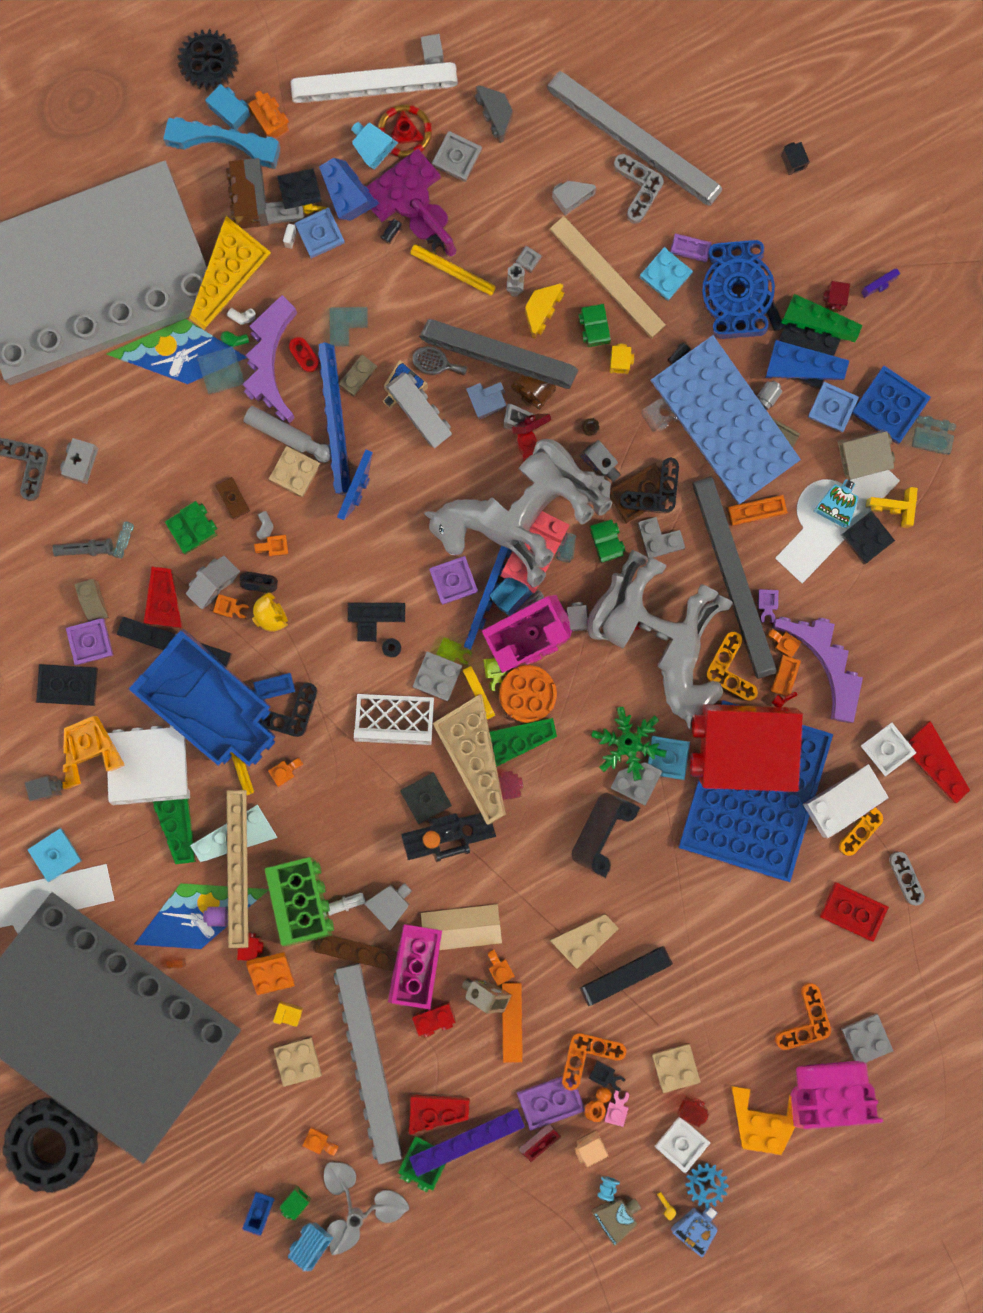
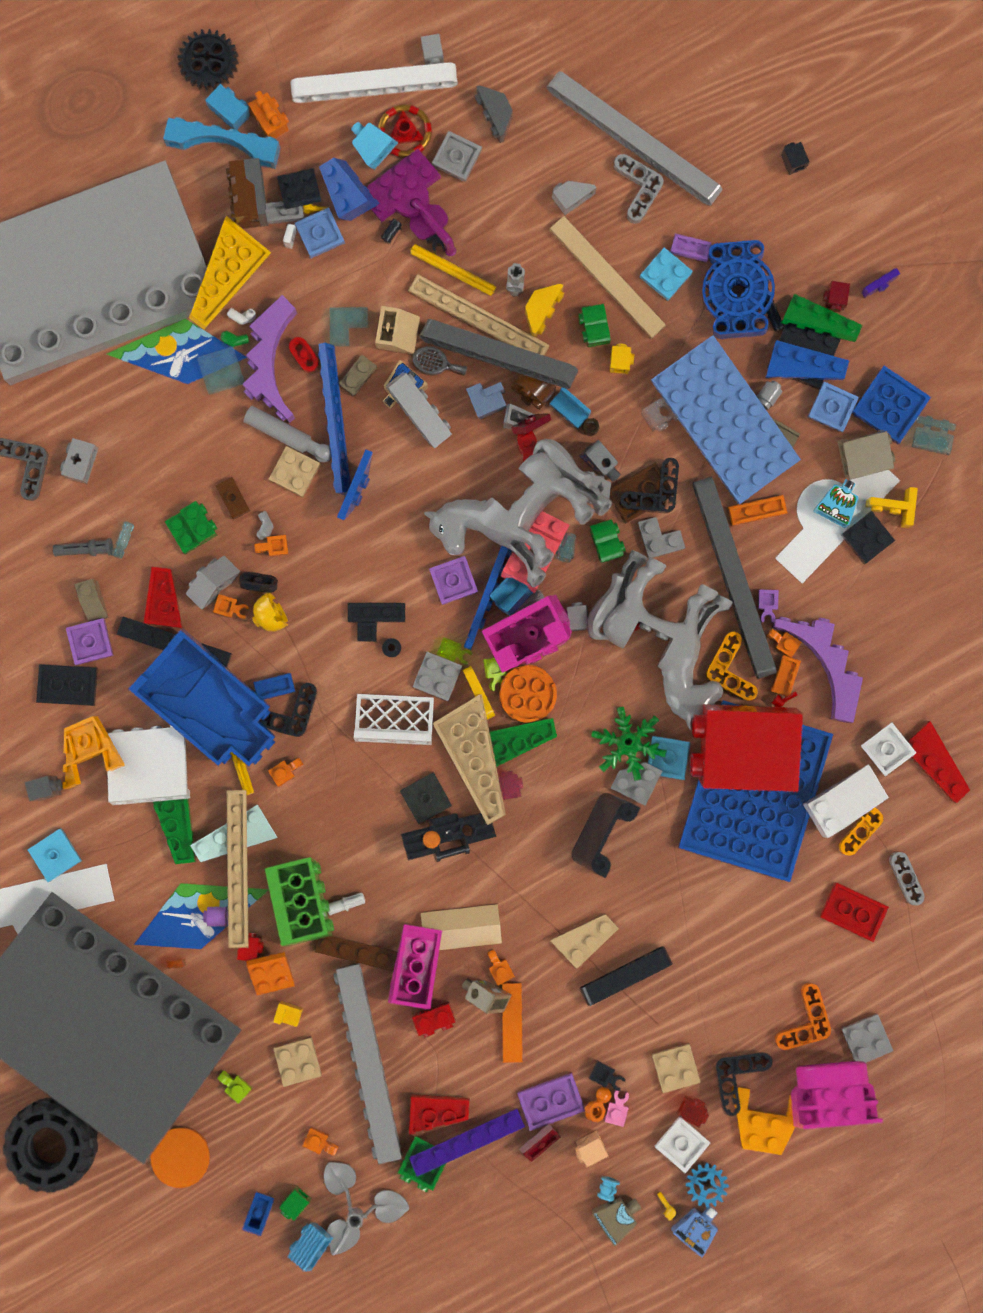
(181, 1158): none -> orange tile
(236, 1088): none -> lime plate
(389, 904): light grey torso -> none
(397, 330): none -> tan slope
(475, 316): none -> tan tile
(528, 259): light grey tile -> none
(570, 408): none -> dark azure panel
(581, 1054): orange beam -> none
(682, 350): black pin -> none
(735, 1070): none -> black beam

